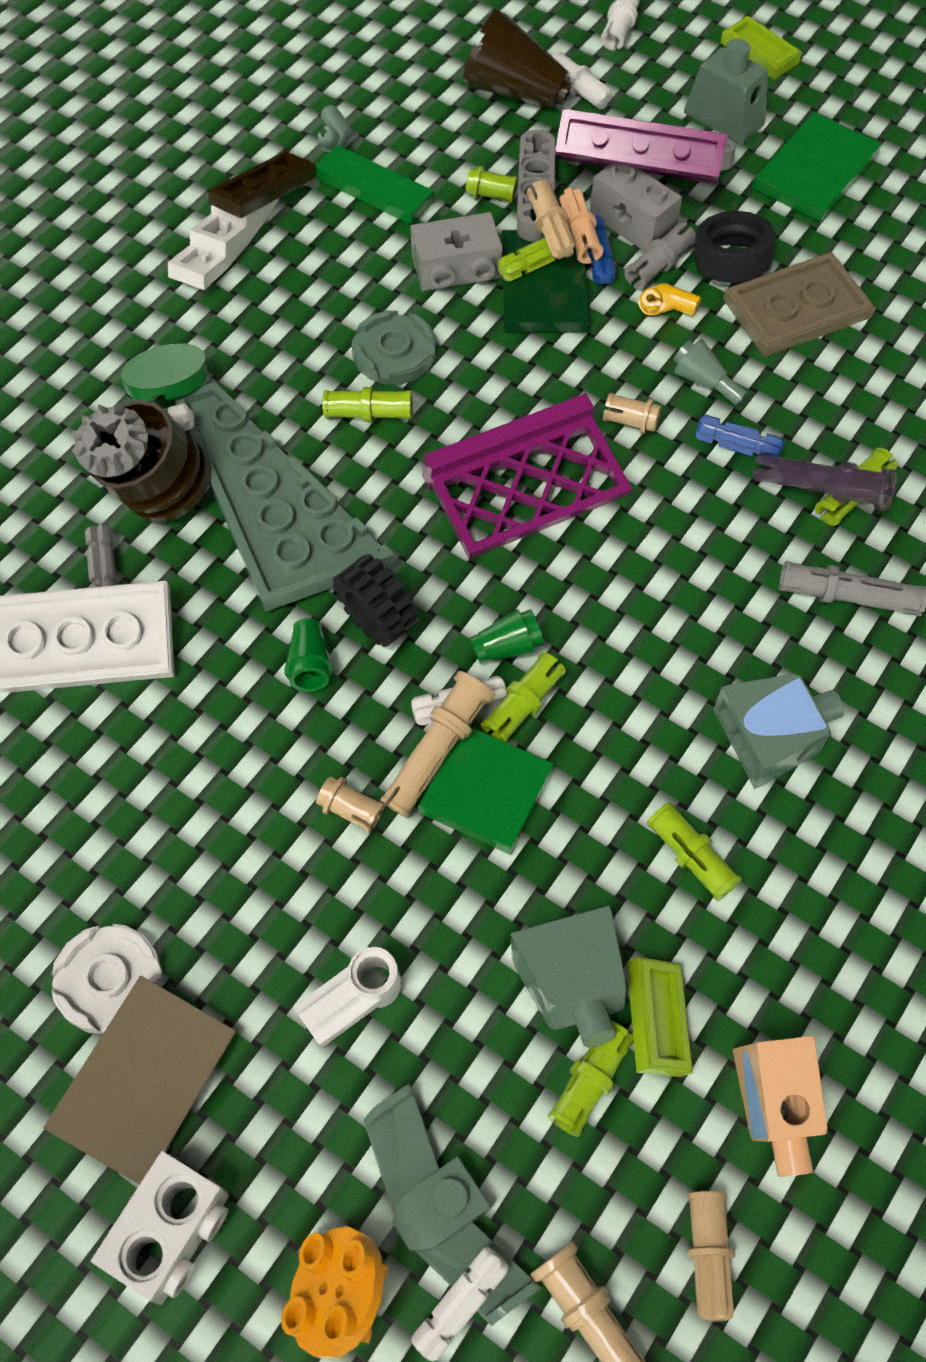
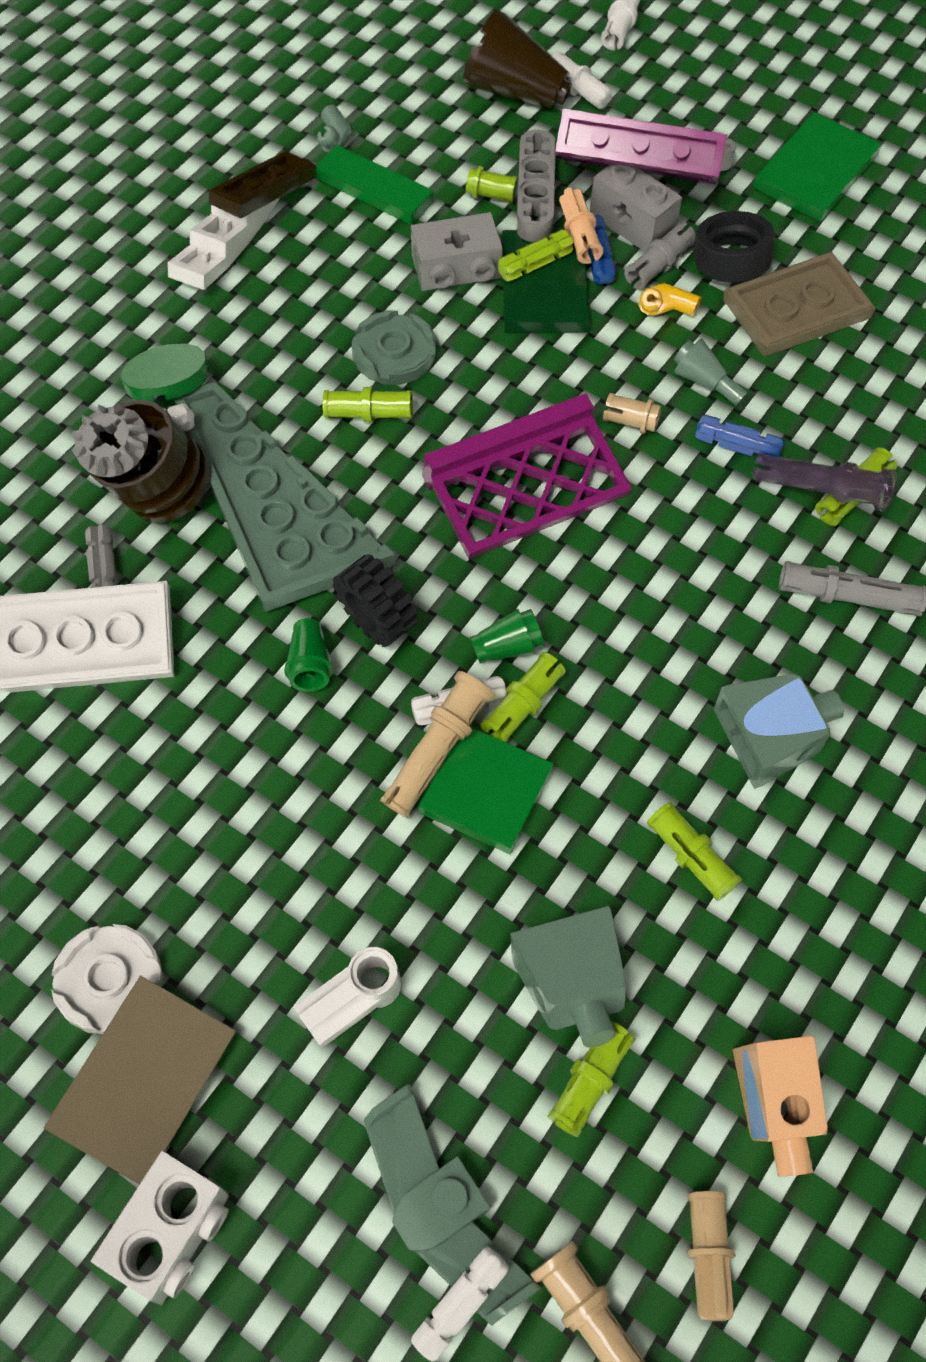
(335, 1292): light orange plate -> none
(349, 804): tan pin -> none
(551, 219): tan axle -> none
(659, 1018): lime tile -> none
(730, 93): sand green torso -> none
(766, 47): lime tile -> none

